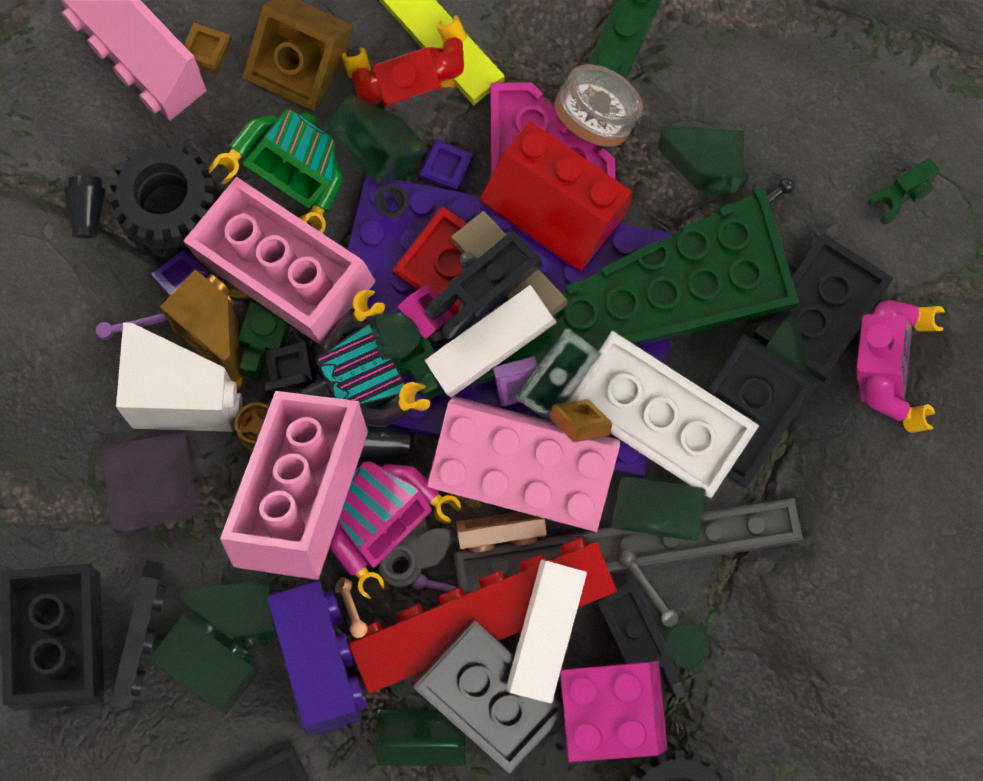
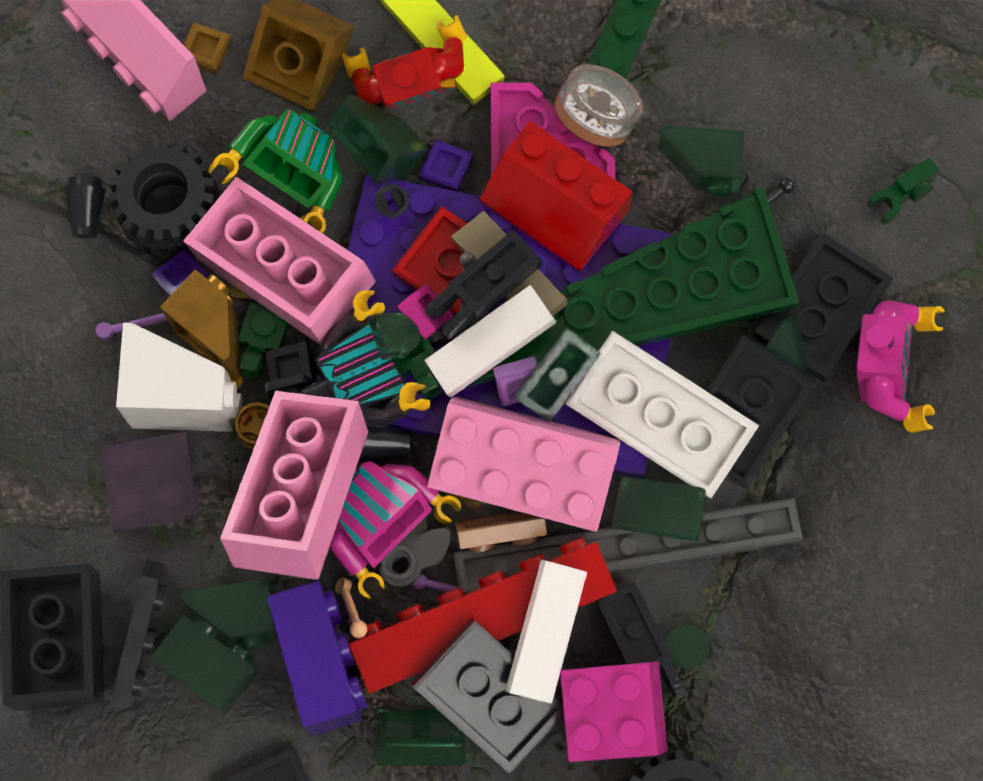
(581, 420): pearl gold tile -> none
(667, 617): dark grey hinge -> none

